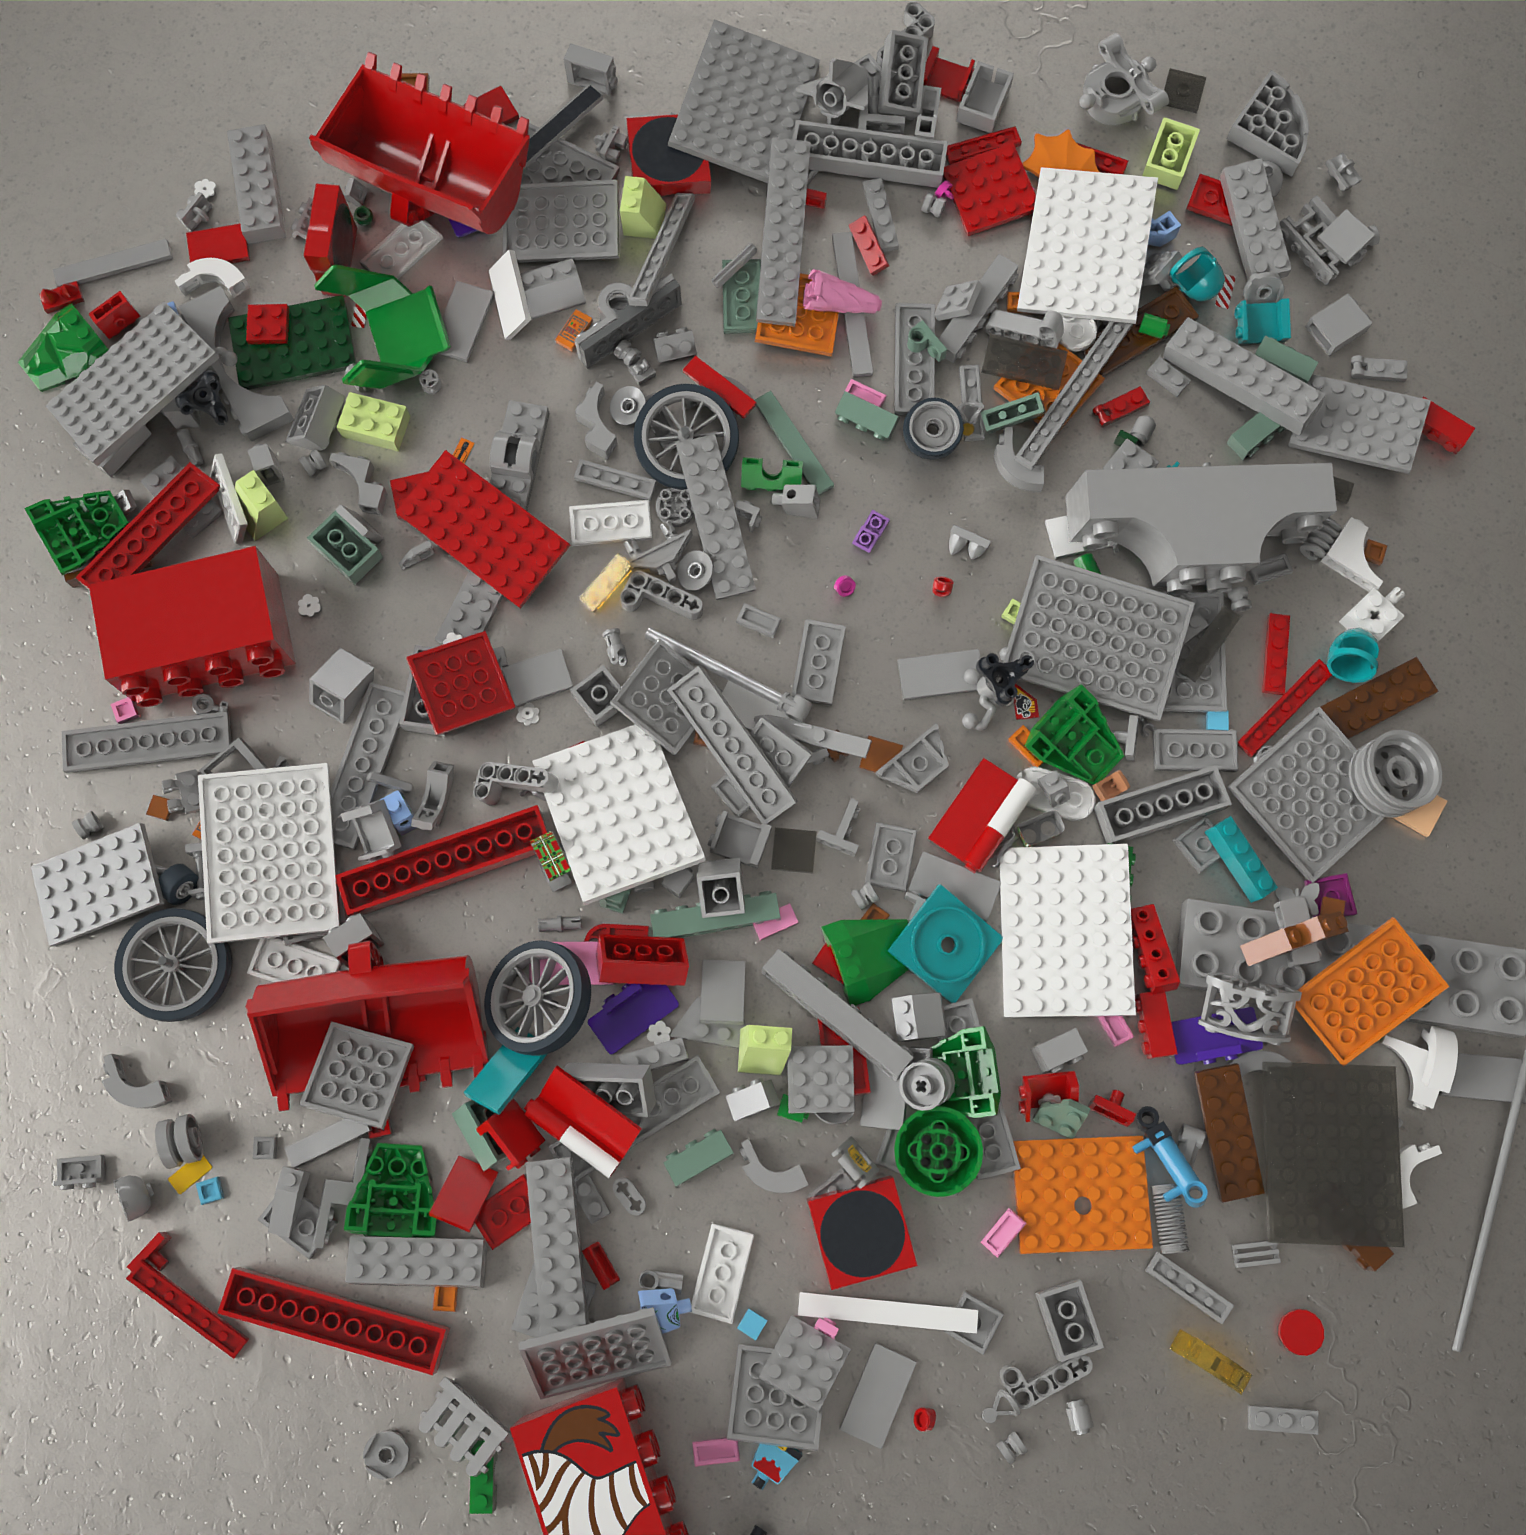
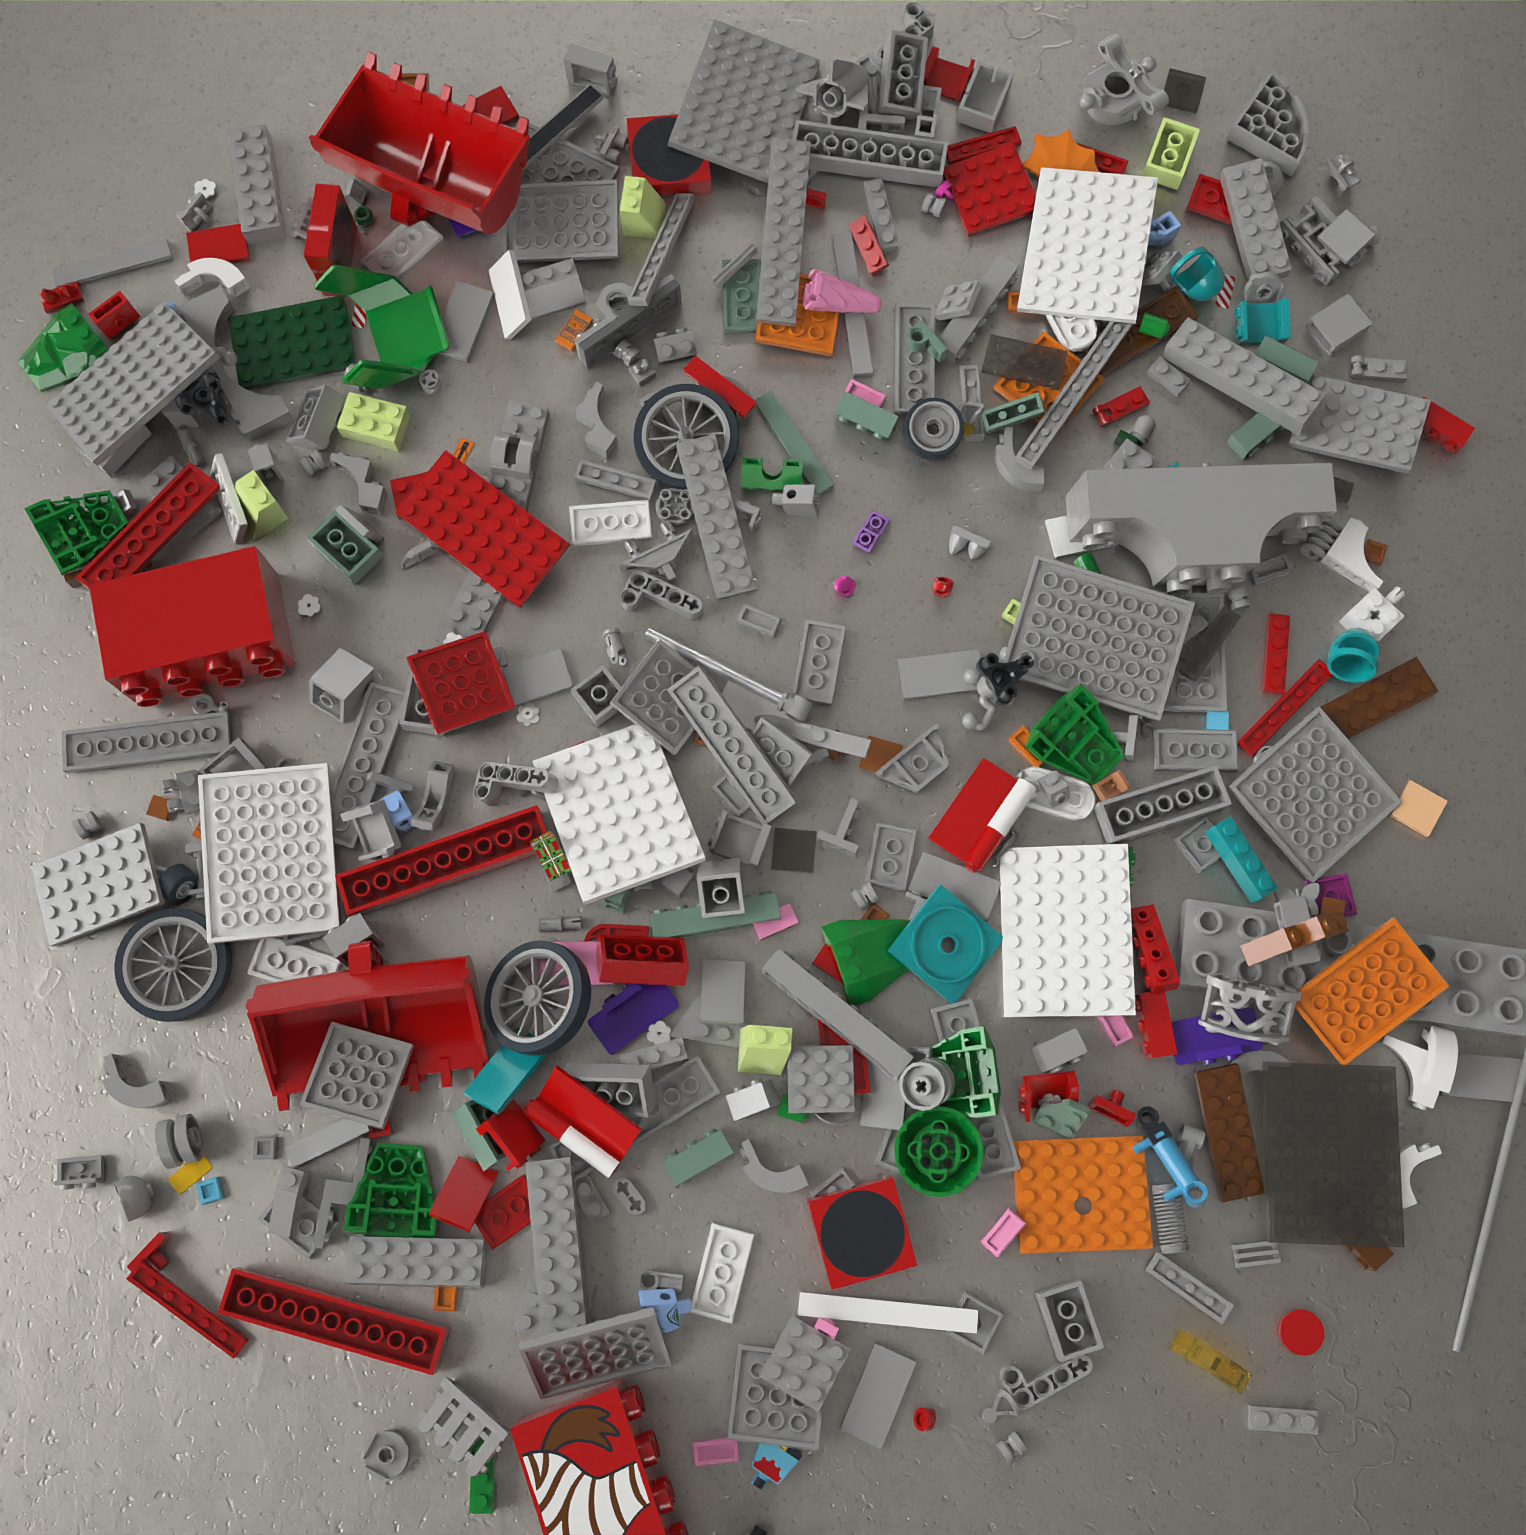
(124, 710): bright pink tile -> none
(267, 324): red plate -> none
(600, 1265): red tile -> none
(606, 582): clear yellow plate -> none
(622, 401): light grey dish -> none
(689, 567): light grey dish -> none
(752, 1324): medium azure tile -> none
(856, 1161): light grey container -> none
(919, 1017): light grey slope -> none
(1025, 705): sticker -> none
(1027, 329): light grey beam -> none
(1040, 837): light grey piece -> none
(1079, 1416): light grey brick -> none
(1395, 773): light grey wheel -> none

